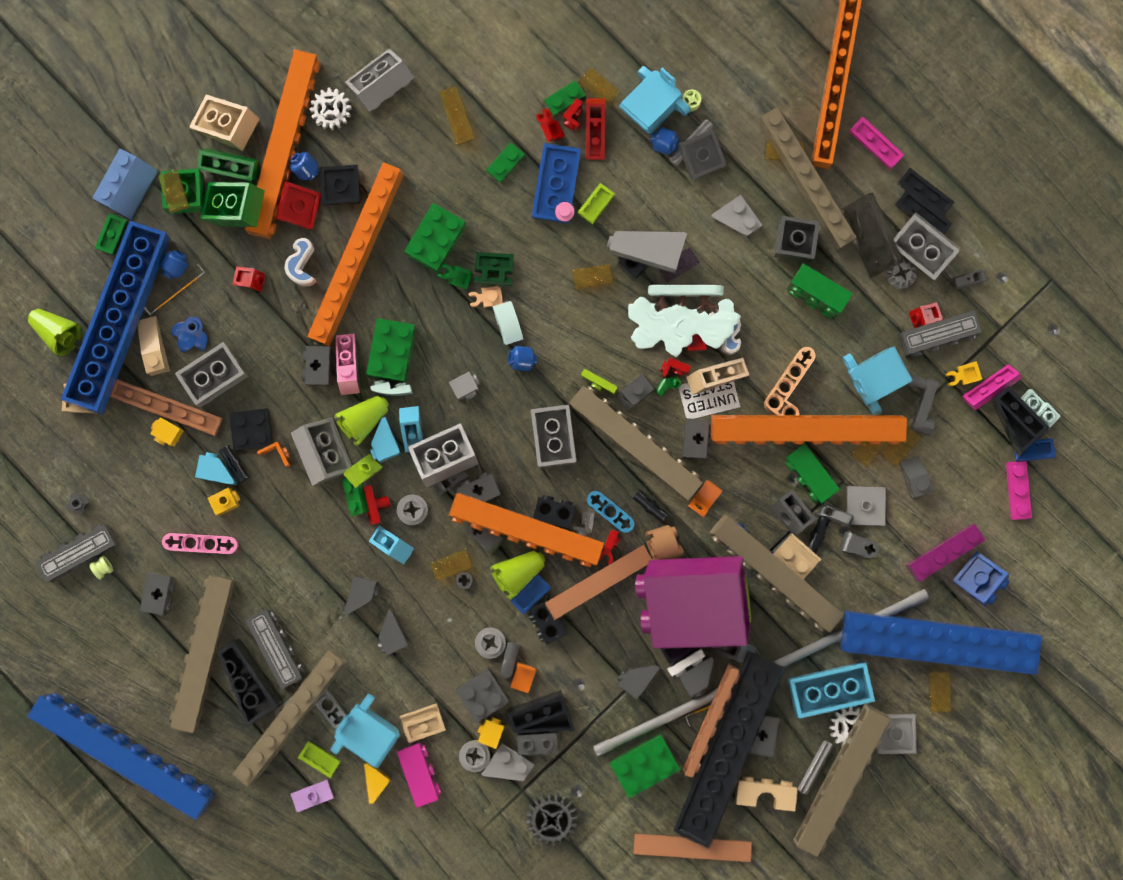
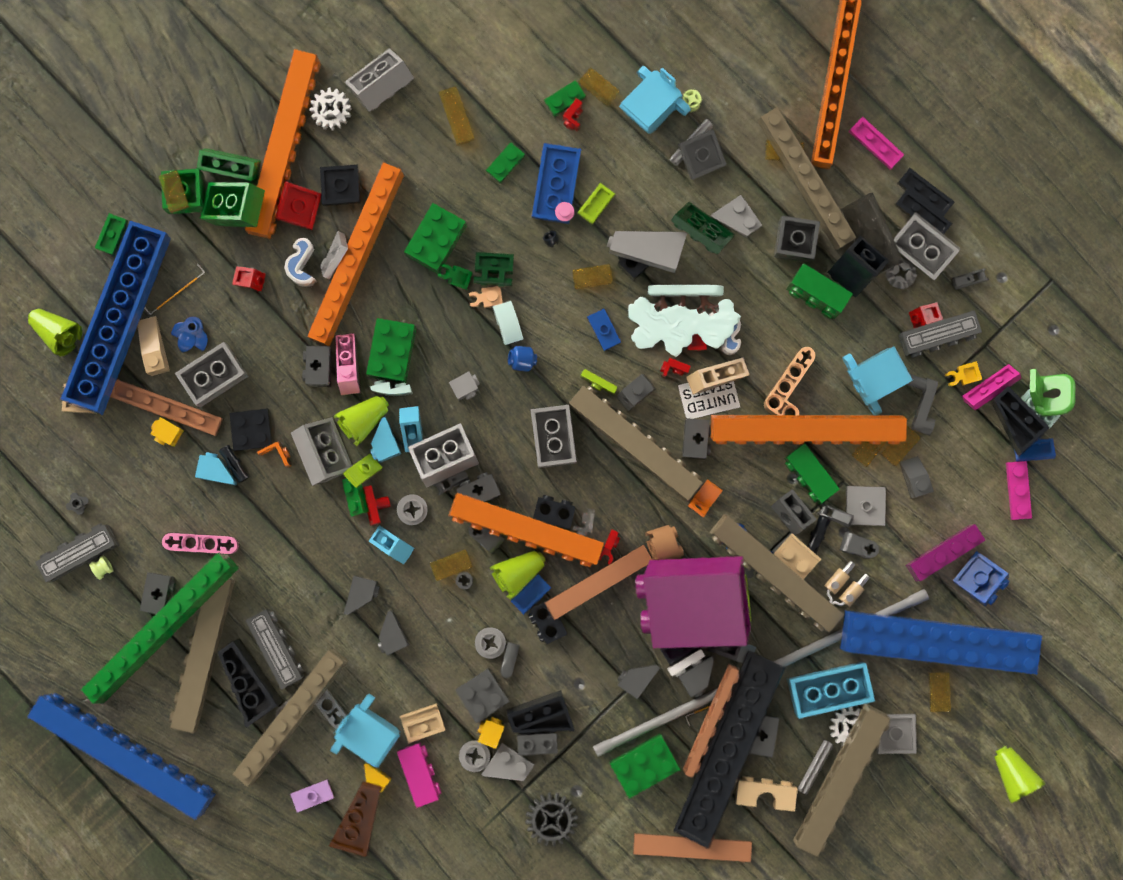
(125, 184): medium blue slope -> none
(160, 628): none -> green brick
(174, 264): blue head -> none
(224, 501): yellow brick -> none
(225, 122): tan slope -> none
(304, 166): blue head -> none
(319, 759): lime plate -> none
(334, 255): none -> light grey wing
(358, 823): none -> reddish brown wing
(523, 677): orange bracket -> none
(550, 127): red plate -> none
(551, 238): none -> black hinge
(595, 128): red slope -> none
(603, 329): none -> blue plate
(625, 516): dark azure beam -> none
(650, 506): black pin -> none
(665, 141): blue head -> none
(668, 383): green arm -> none
(686, 262): plate -> none
(702, 228): none -> dark green plate
(839, 579): none -> tan piece
(858, 266): none -> black slope
(1016, 774): none -> lime cone
(1052, 406): none -> bright green piece

